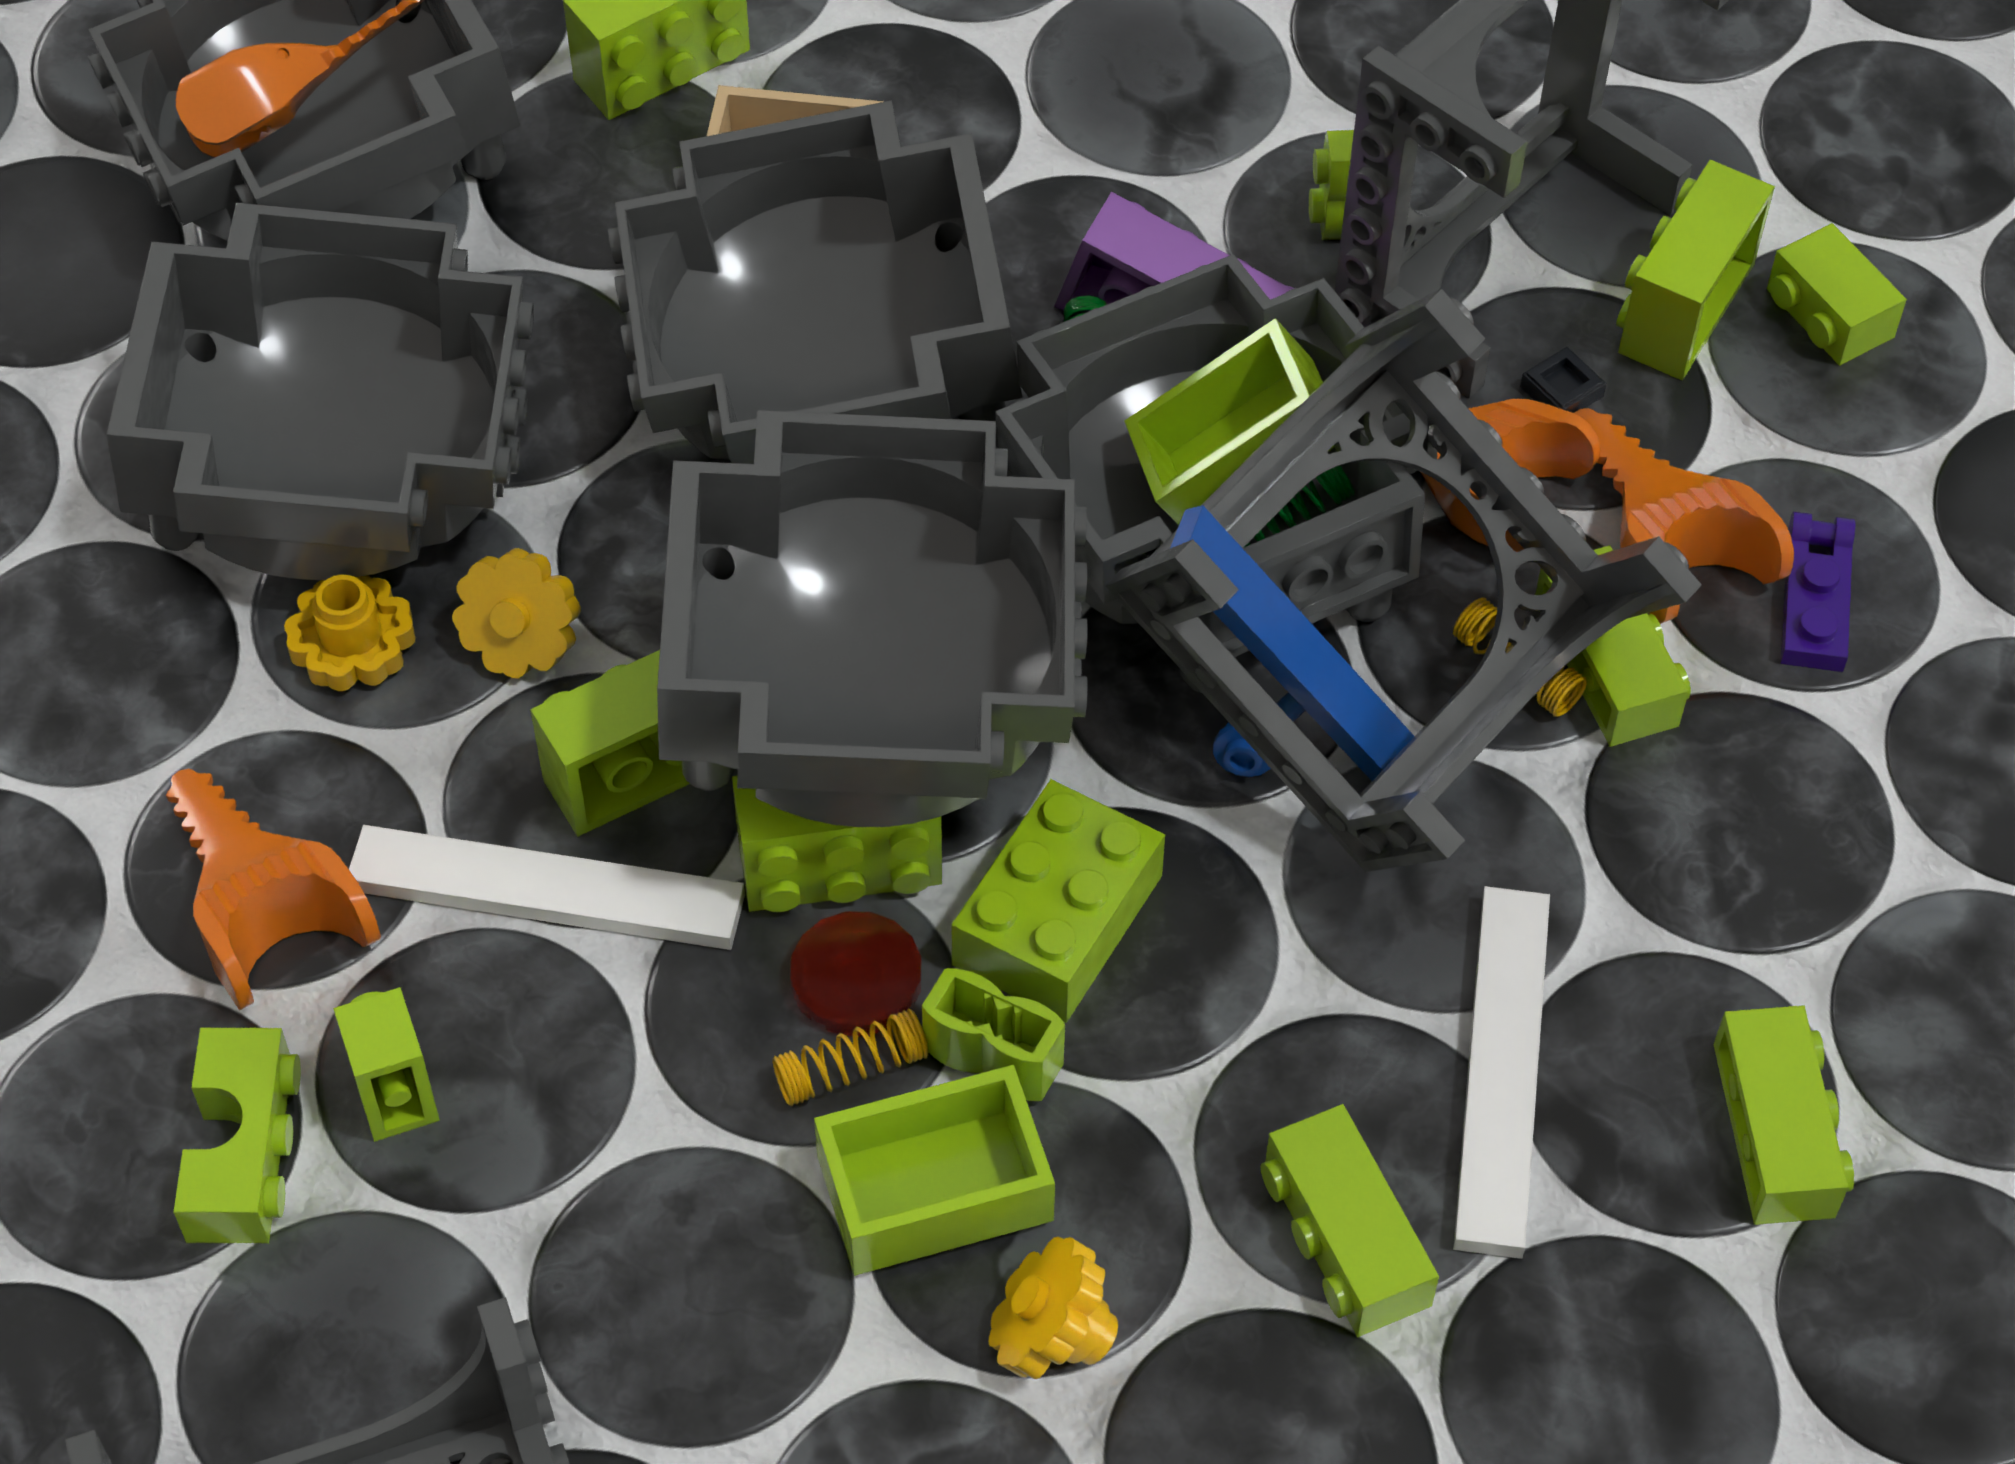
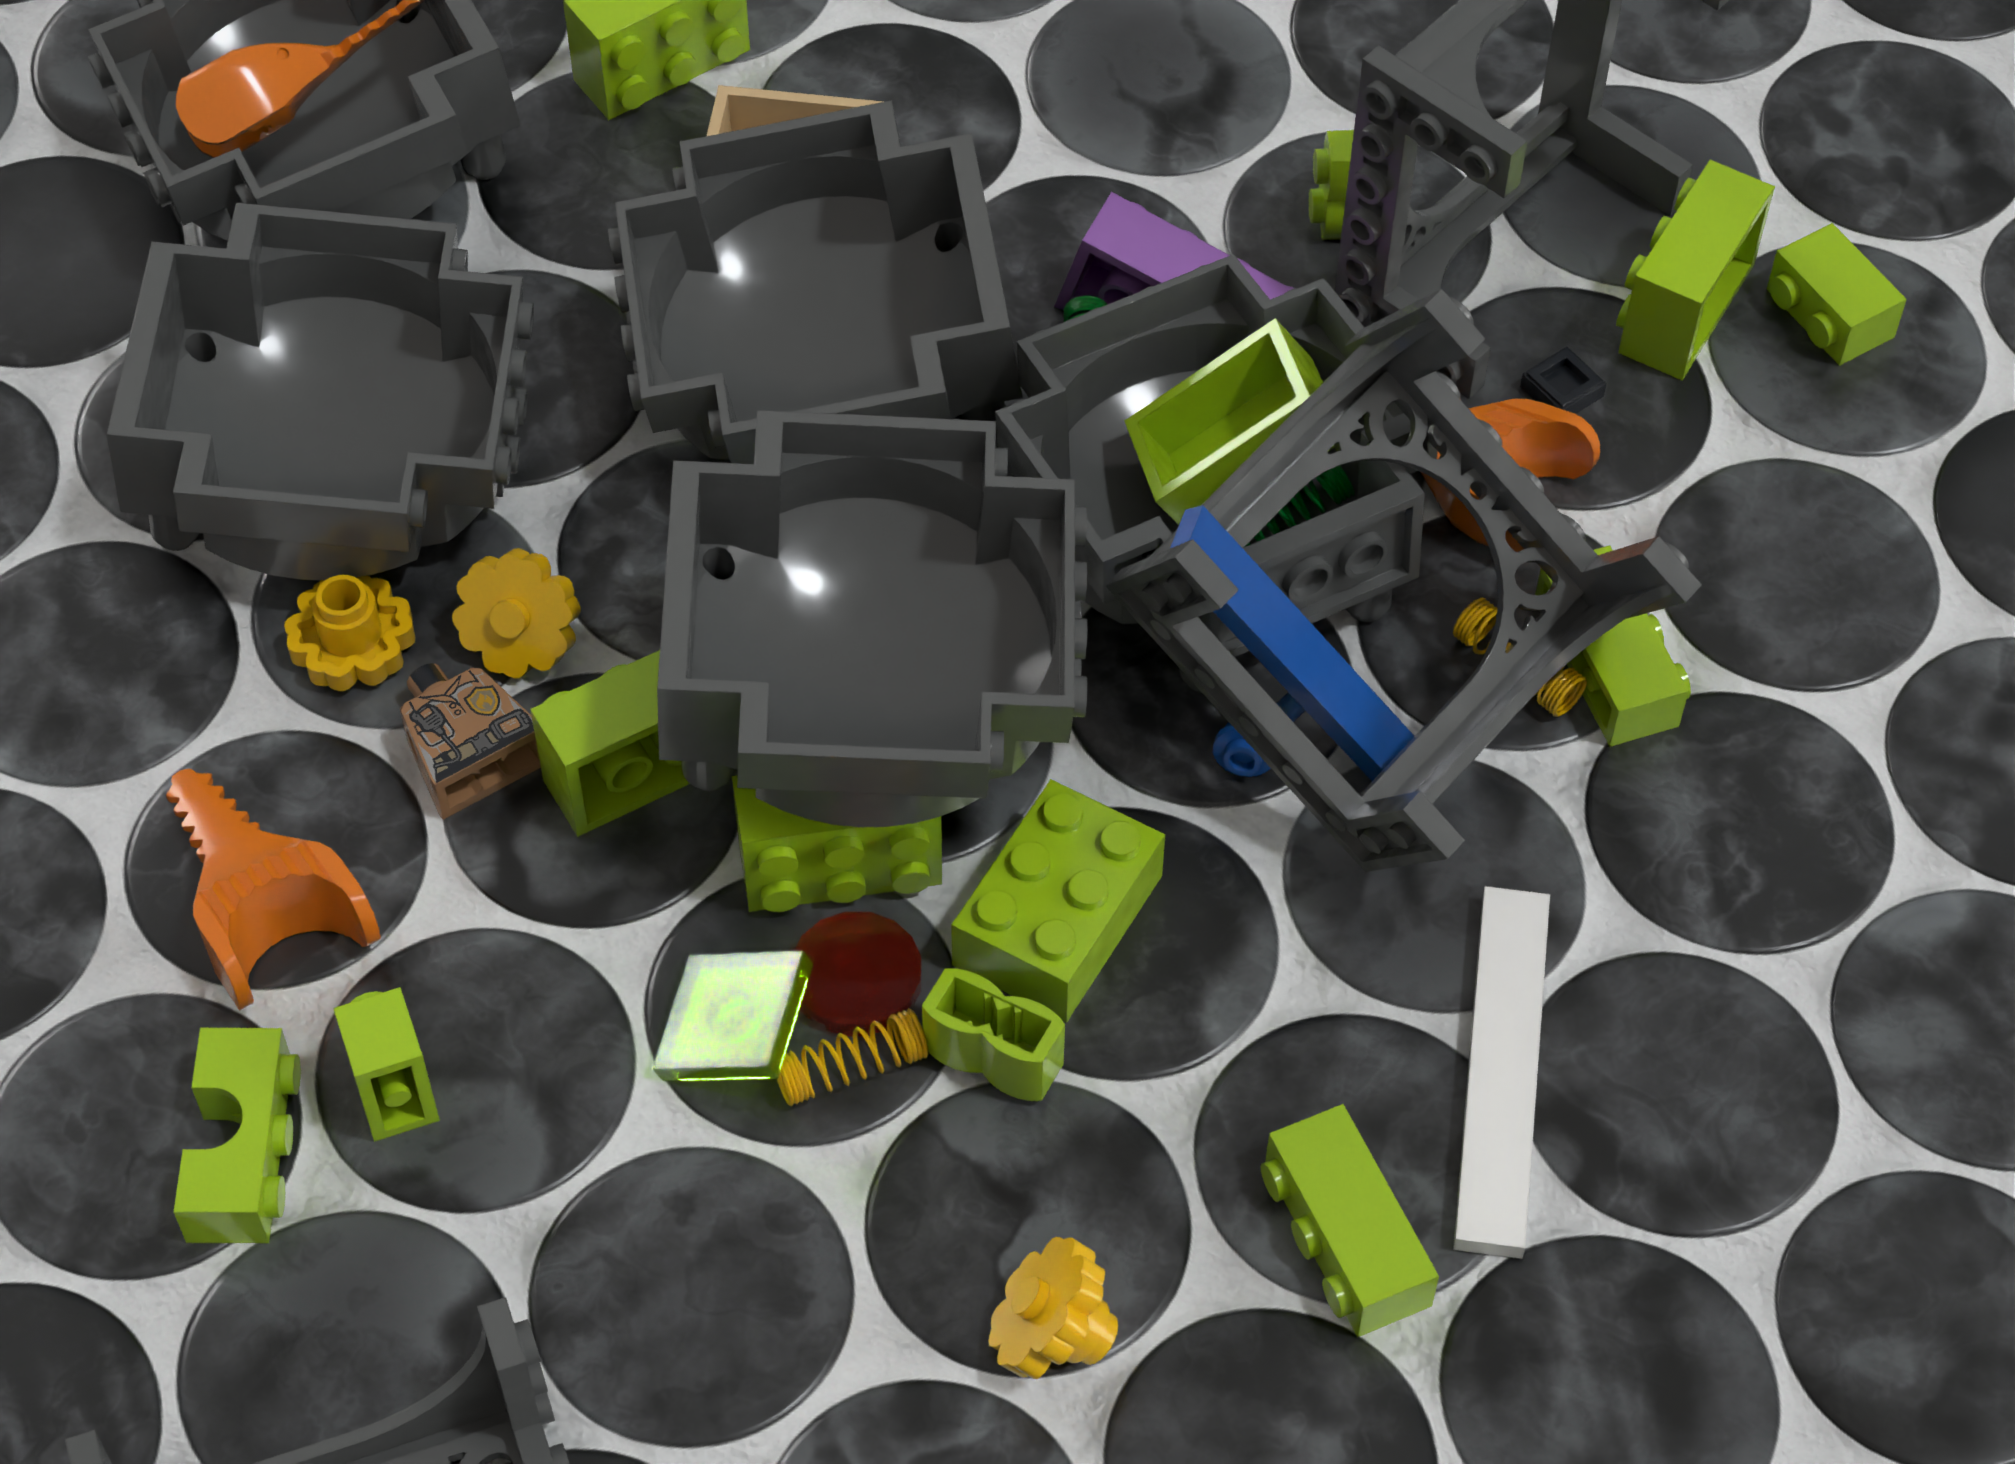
(466, 736): none -> torso
(548, 887): white tile -> none
(733, 1016): none -> clear neon green tile
(934, 1169): lime piece -> none
(1697, 513): orange animal -> none
(1782, 1115): lime brick -> none
(1818, 594): dark purple plate -> none

